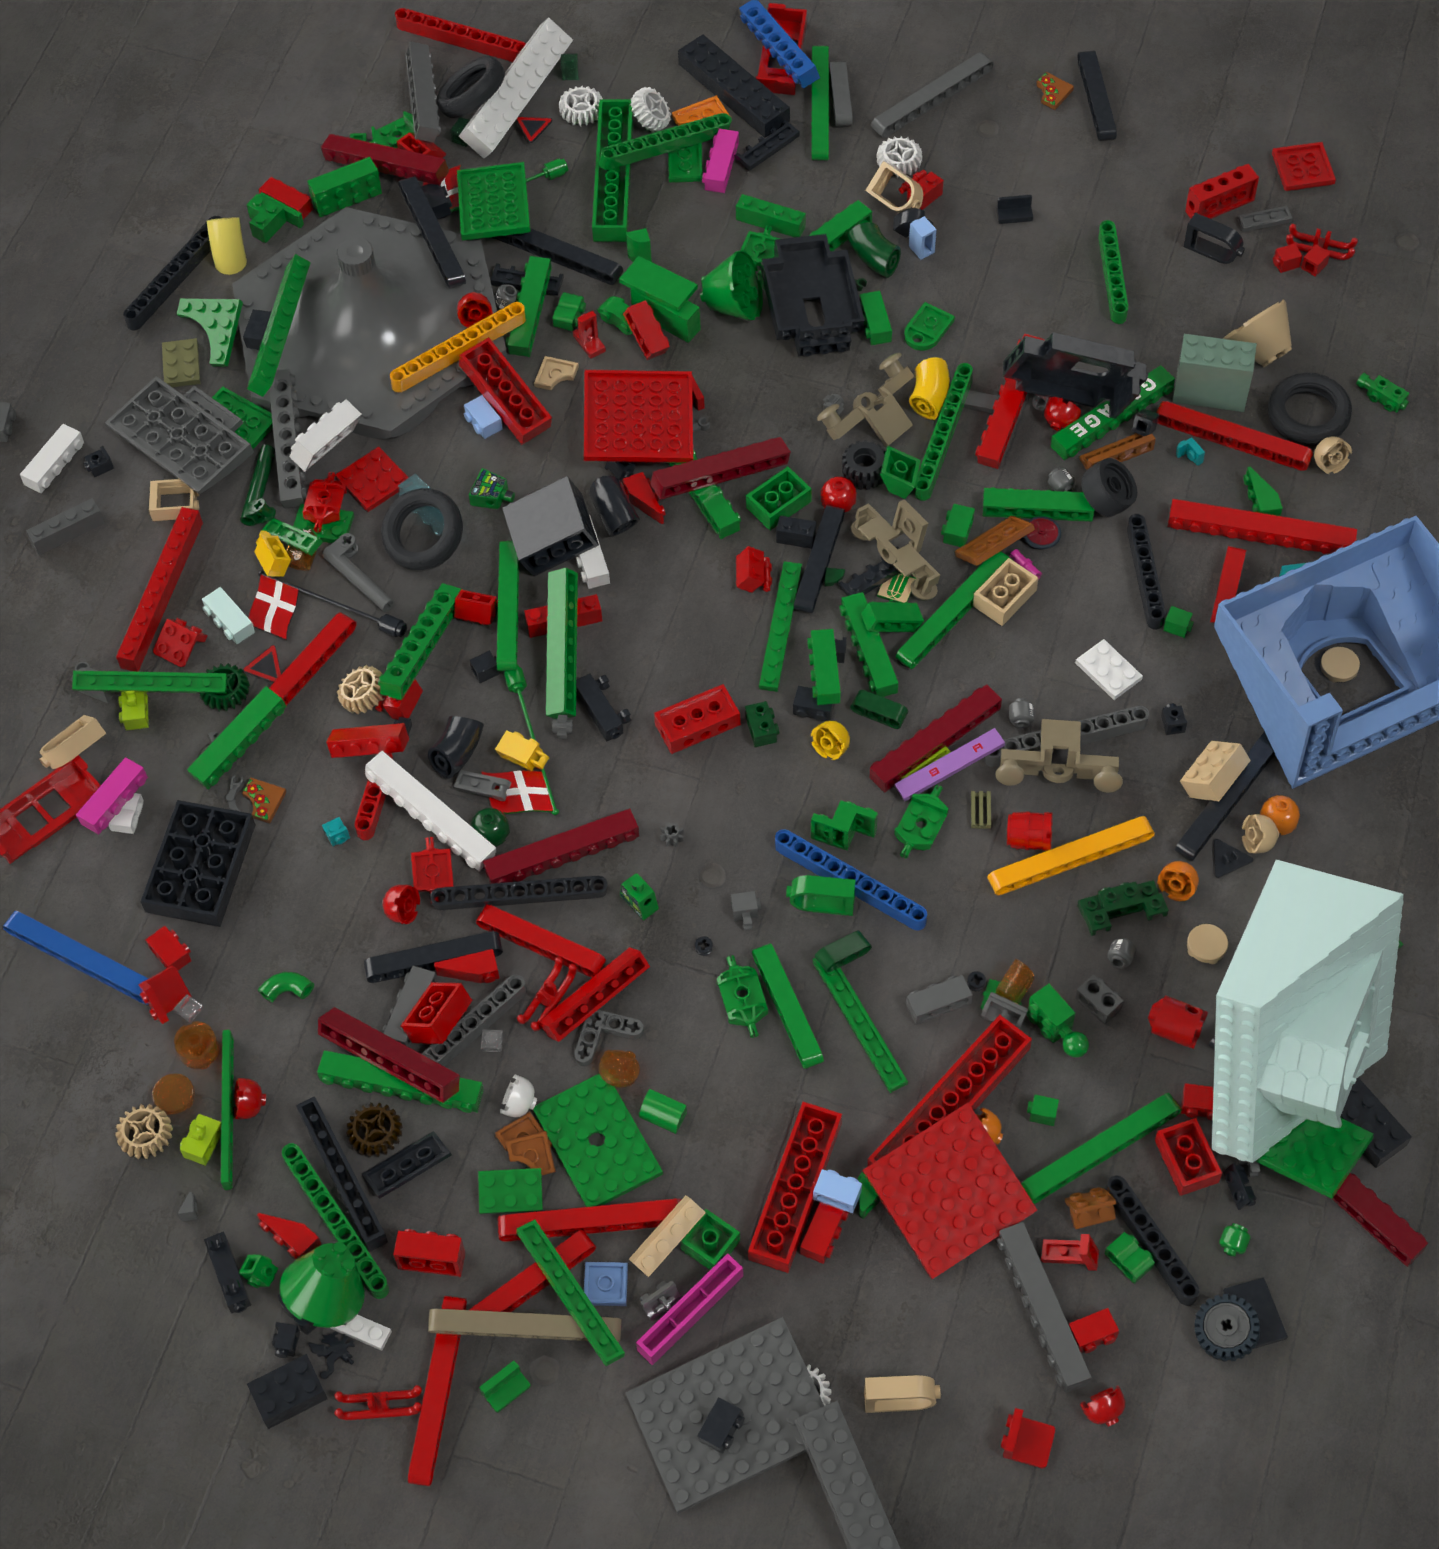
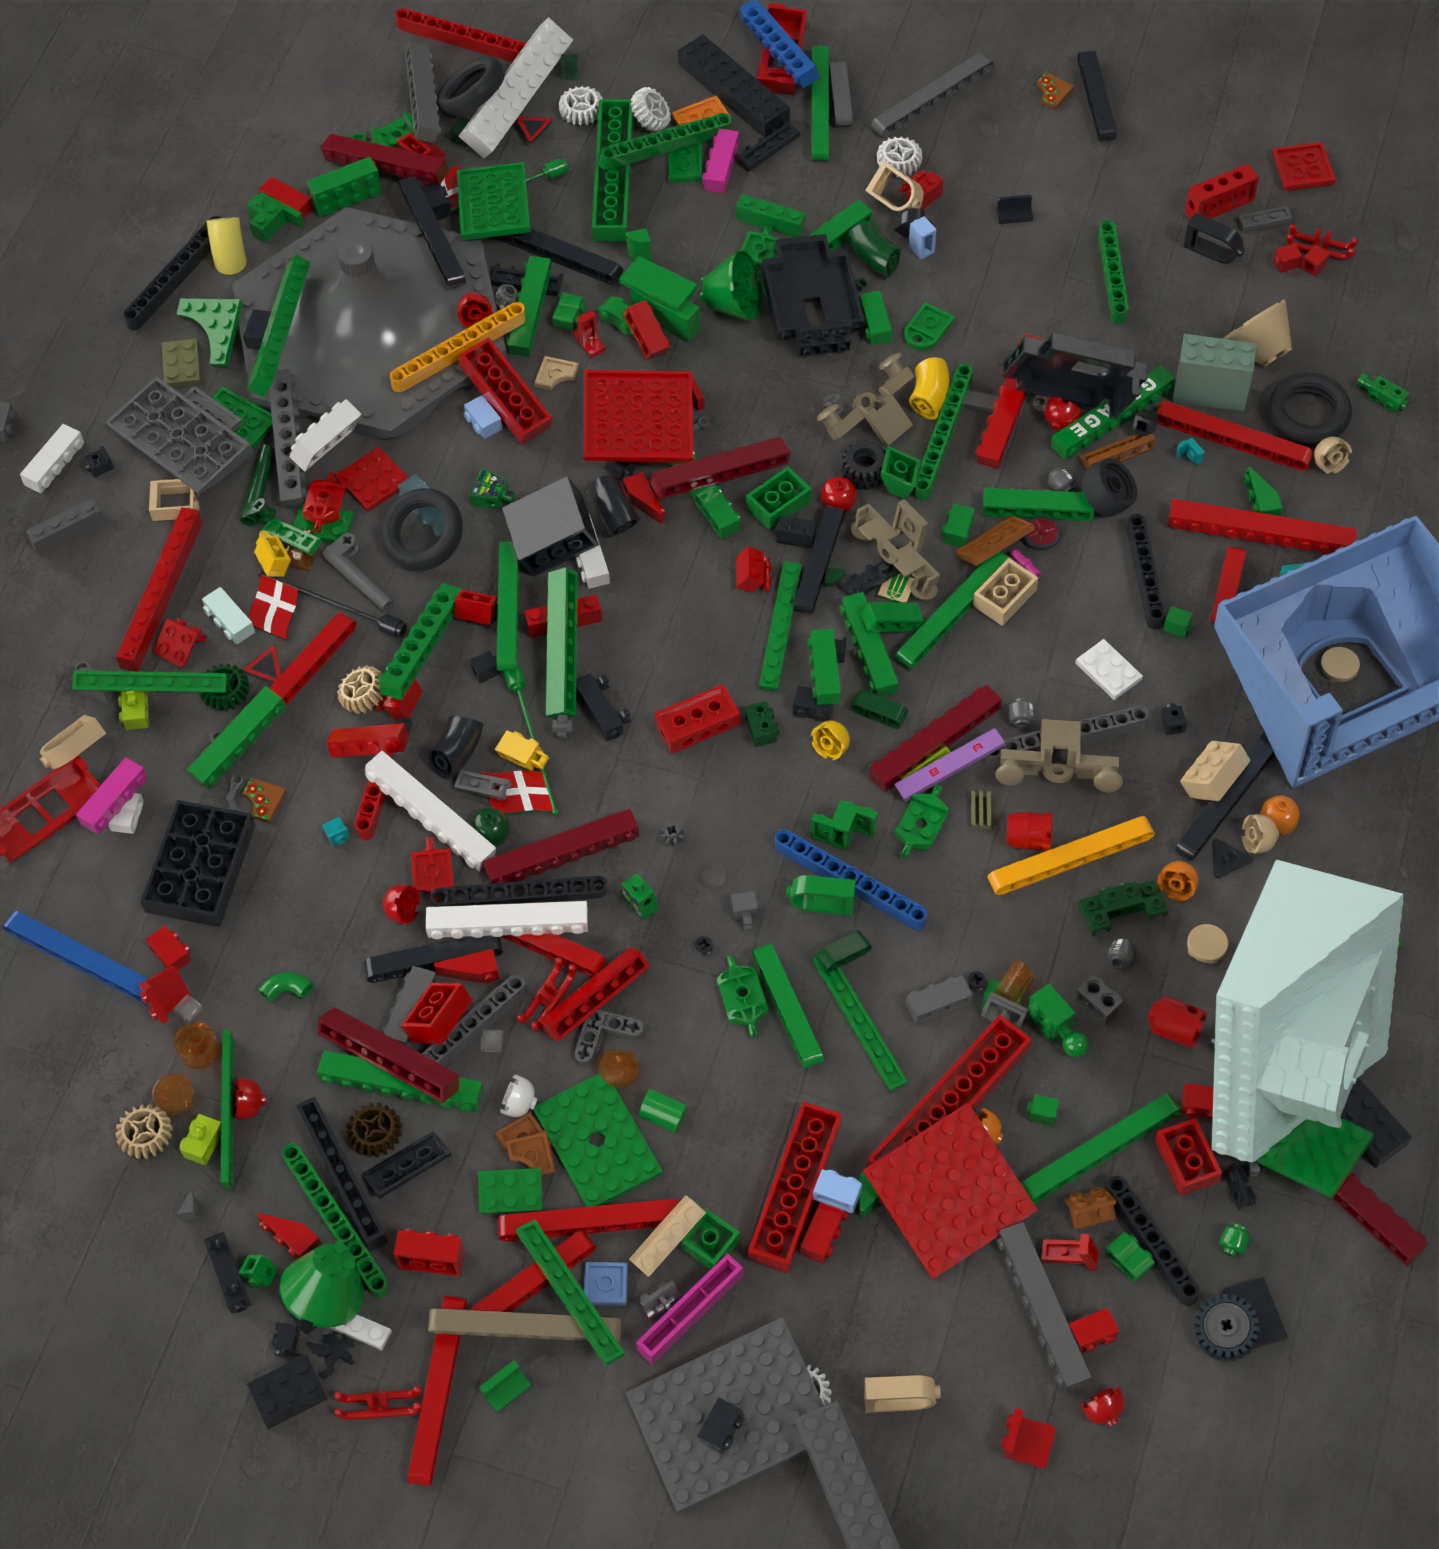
(507, 919): none -> white brick

